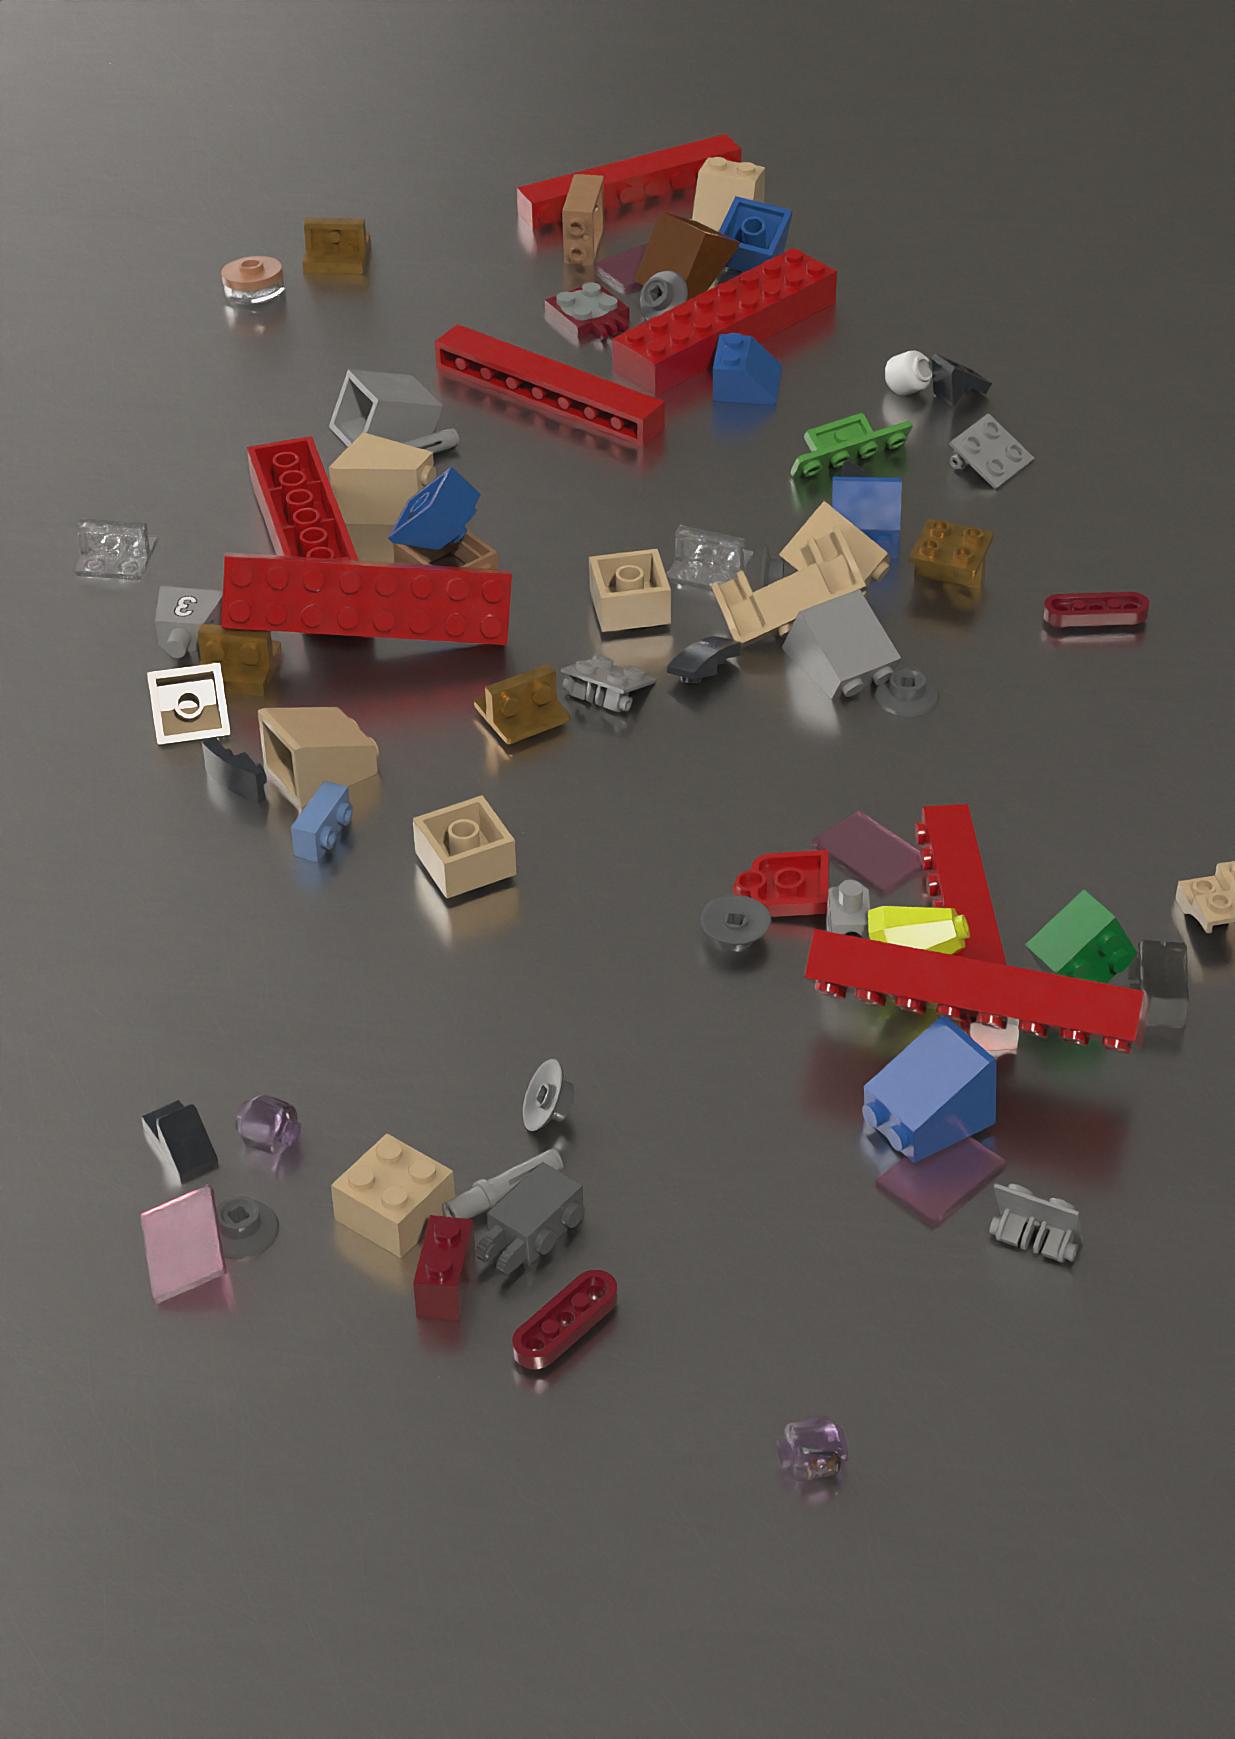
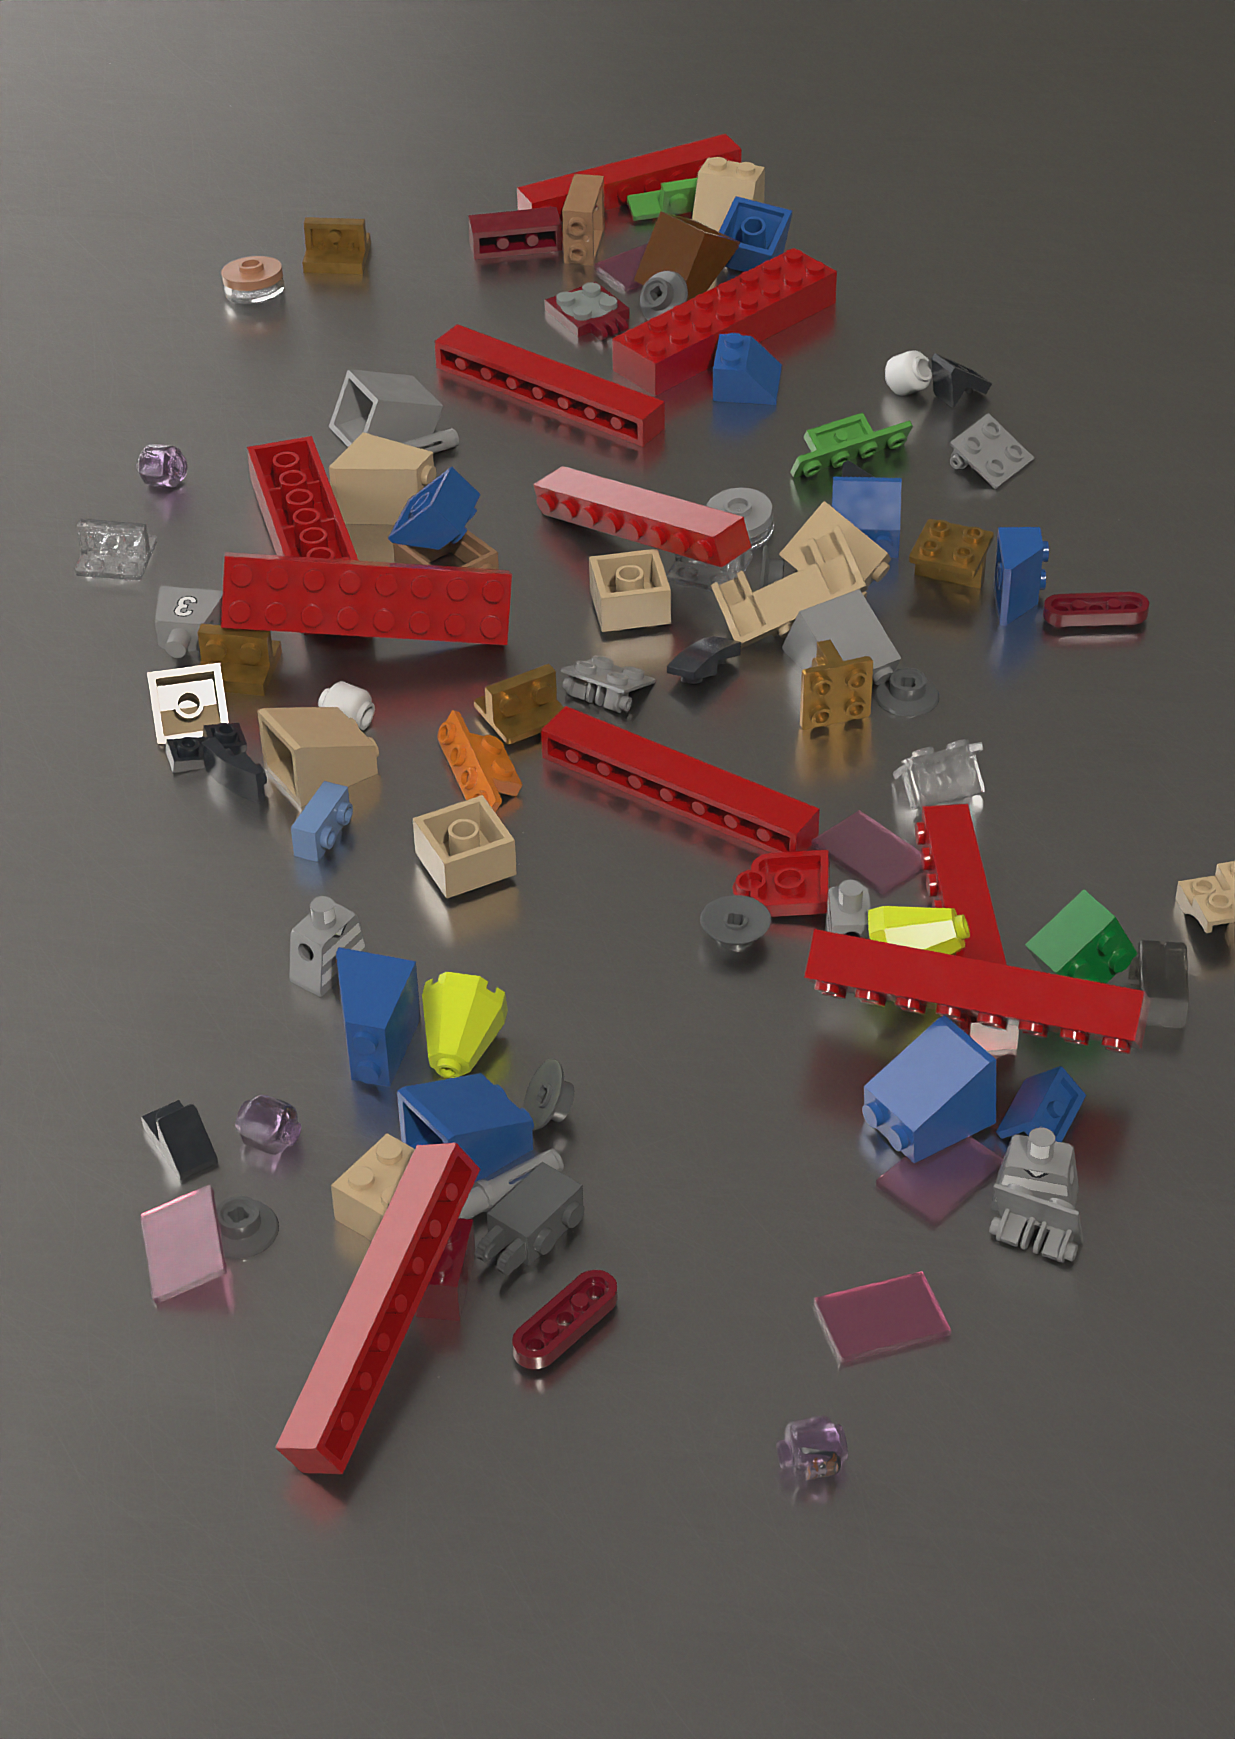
(162, 465): none -> clear purple head
(187, 752): none -> black slope
(316, 942): none -> light grey torso
(351, 700): none -> white head
(378, 1012): none -> blue slope
(378, 1310): none -> red brick
(460, 1021): none -> neon yellow cone
(466, 1113): none -> blue slope
(478, 762): none -> orange bracket
(515, 233): none -> dark red brick
(643, 516): none -> red brick
(673, 198): none -> bright green bracket
(679, 783): none -> red brick
(753, 506): none -> light grey piece
(835, 688): none -> pearl gold bracket
(882, 1317): none -> clear pink piece
(941, 775): none -> clear bracket
(1018, 571): none -> blue slope
(1040, 1166): none -> light grey torso
(1044, 1102): none -> blue panel

